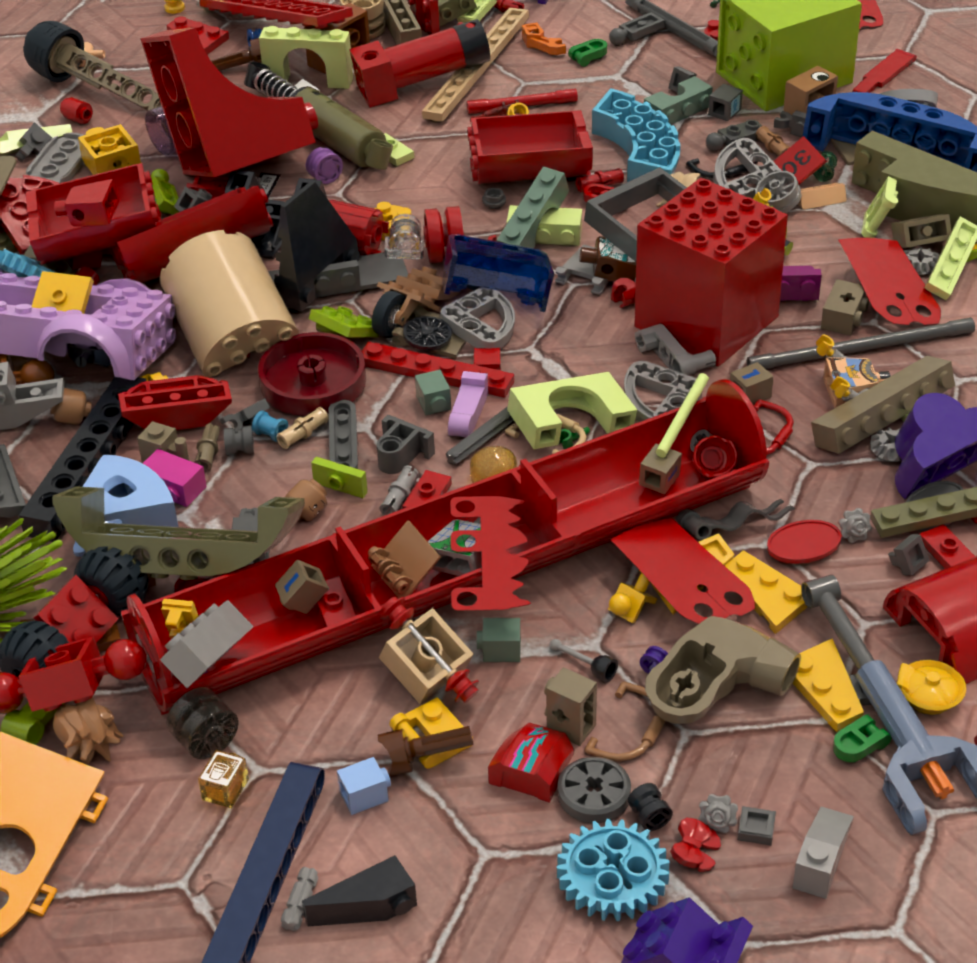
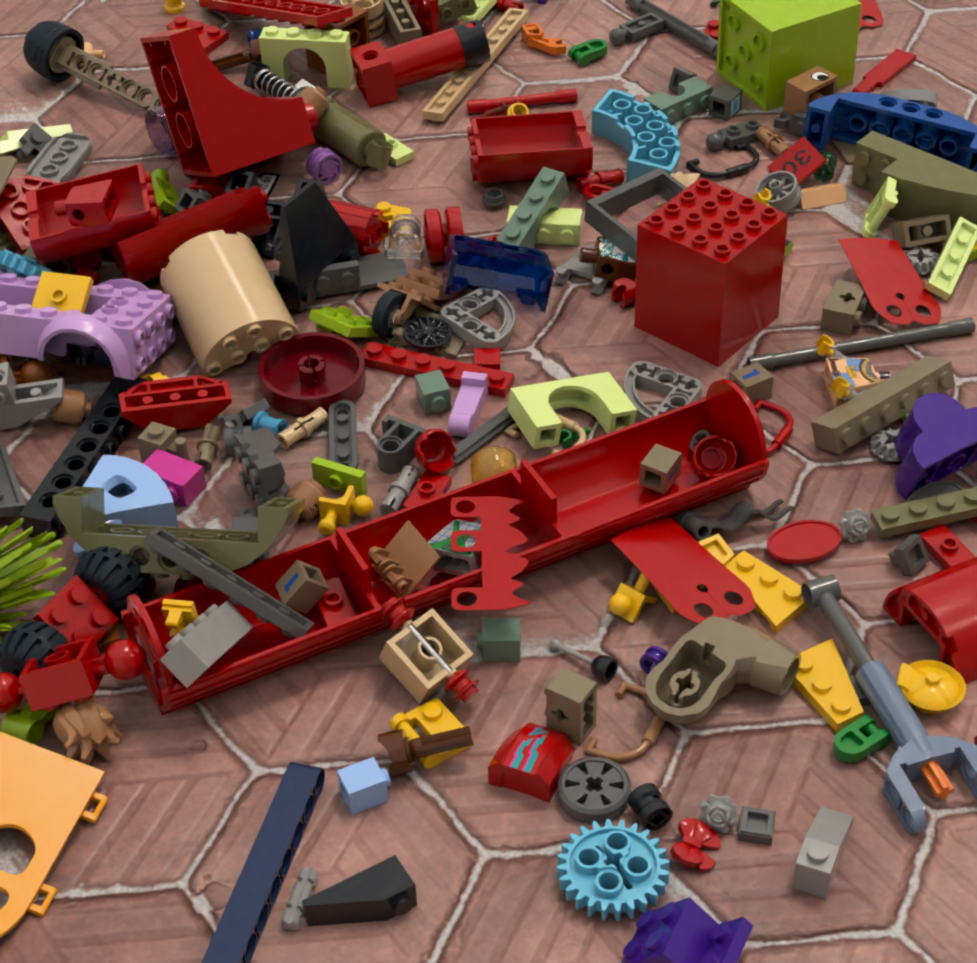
(76, 110): red brick -> none
(108, 146): yellow brick -> none
(202, 722): clear smoke wheel -> none
(220, 578): none -> dark grey plate
(223, 778): clear yellow brick -> none
(261, 468): none -> dark grey piece
(316, 98): none -> medium nougat head
(341, 510): none -> yellow piece
(435, 450): none -> red hair
(671, 352): light grey beam -> none
(682, 415): yellowish green bar -> none
(746, 152): light grey beam -> none
(800, 283): magenta bracket -> none

